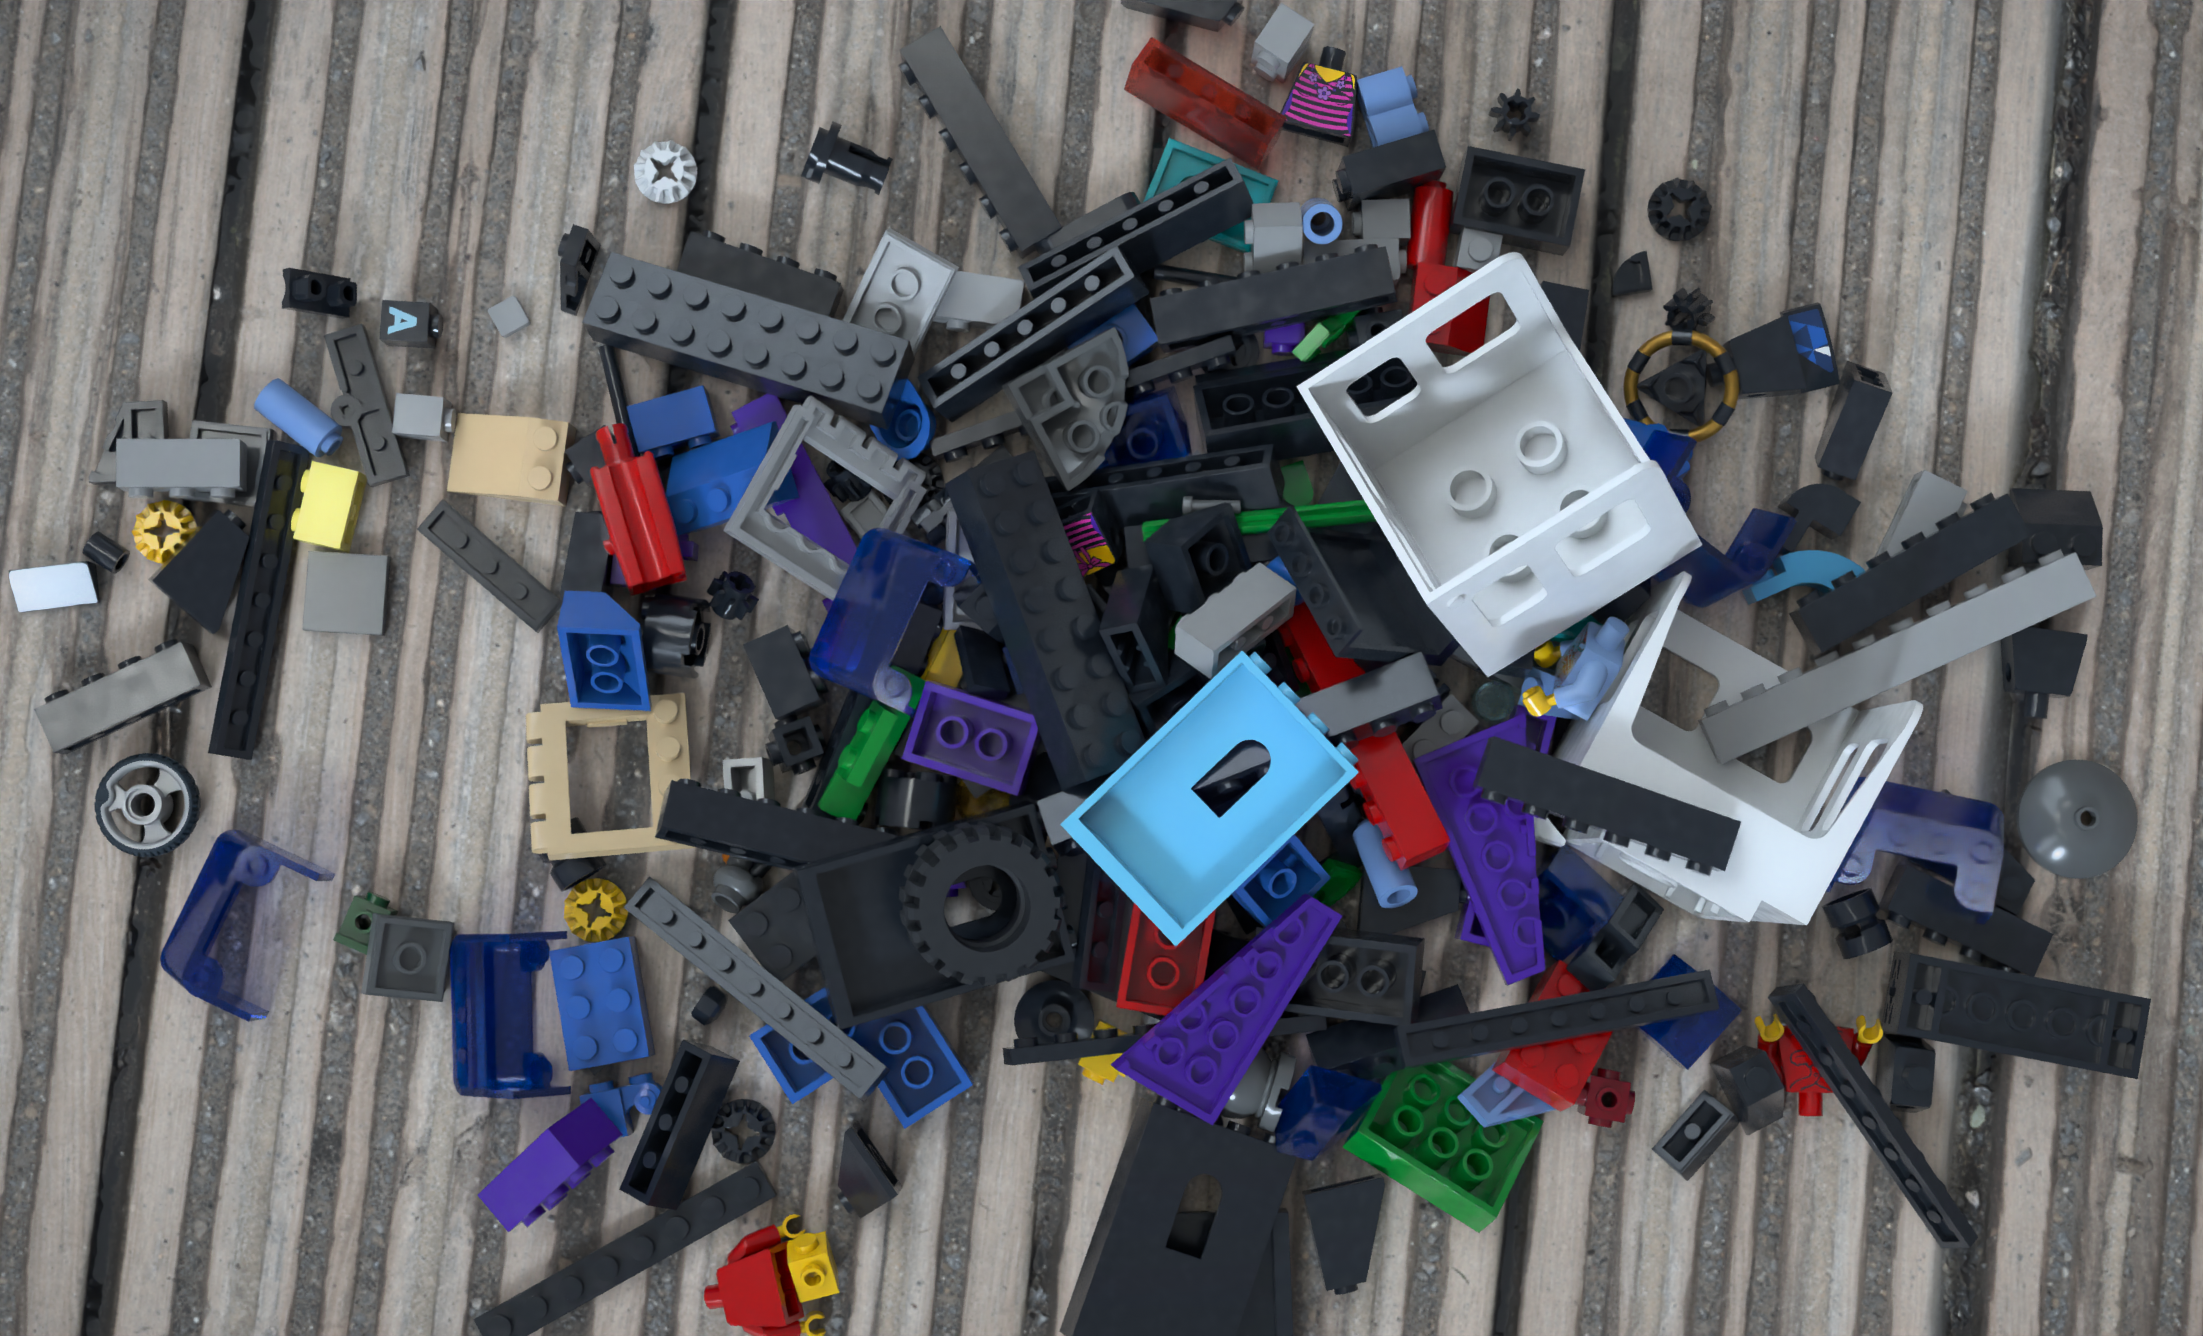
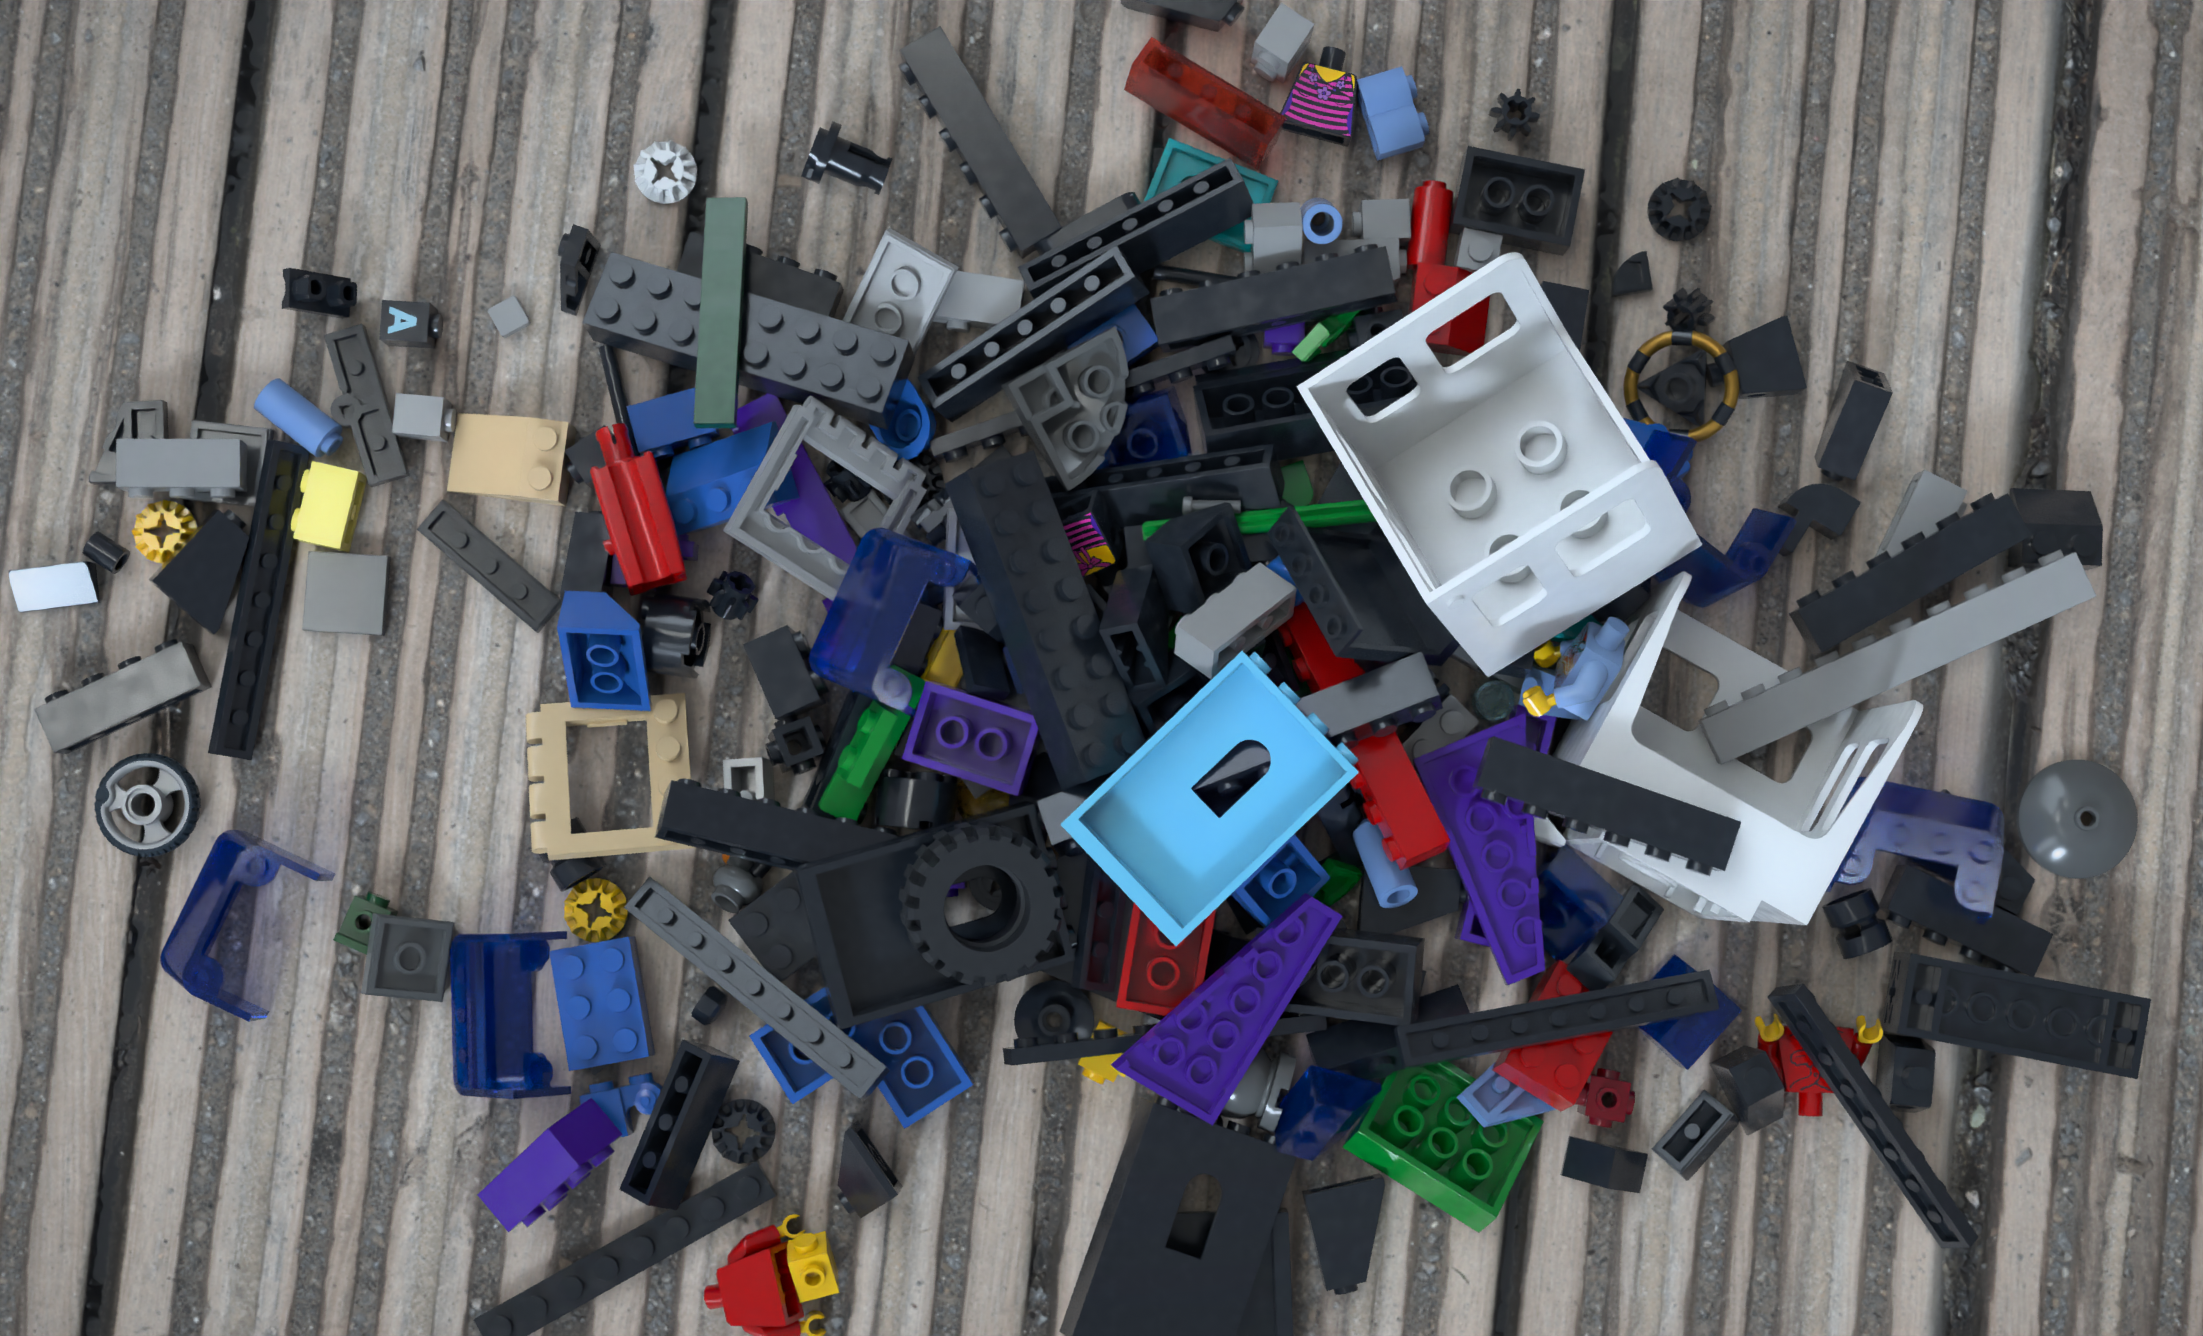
(721, 313): none -> tile
(1389, 170): black brick -> none
(1604, 1165): none -> black slope
(1801, 568): dark azure arch -> none
(1813, 346): slope -> none
(2041, 666): black torso -> none

